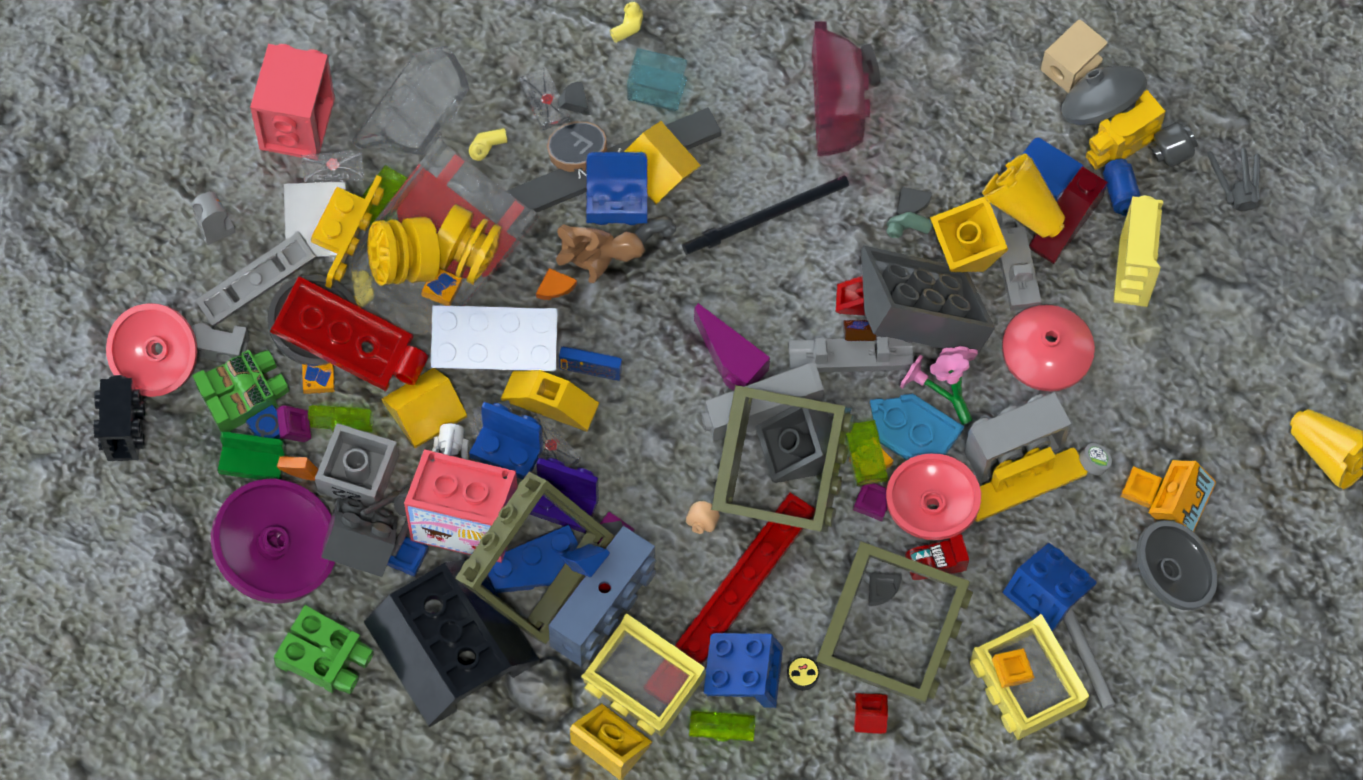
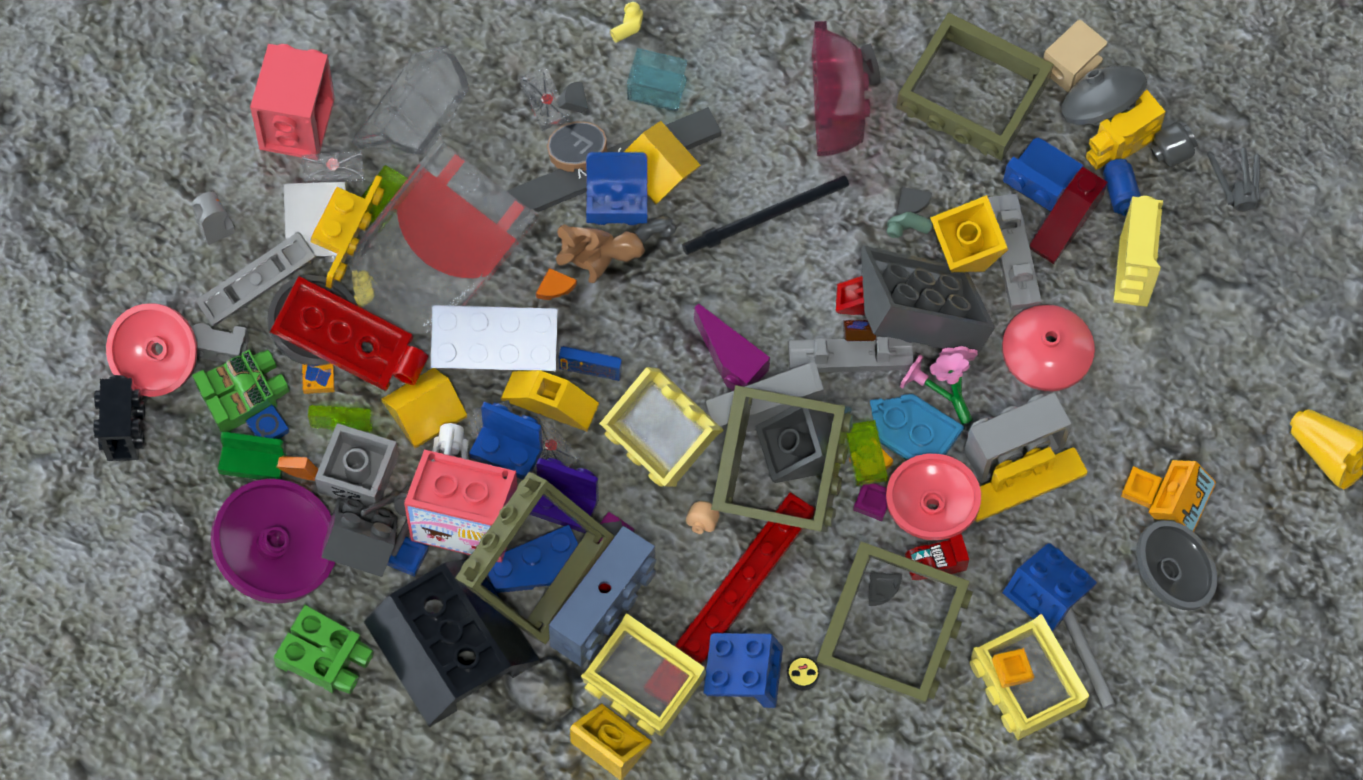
(293, 424): magenta tile -> none
(403, 251): yellow wheel -> none
(442, 288): light orange tile -> none
(465, 244): yellow wheel -> none
(484, 141): light yellow arm -> none
(585, 559): blue slope -> none
(660, 427): none -> window
(722, 726): clear neon green plate -> none
(871, 713): red slope -> none
(993, 49): none -> olive window
(1026, 197): yellow cone -> none
(1095, 459): light grey tile -> none

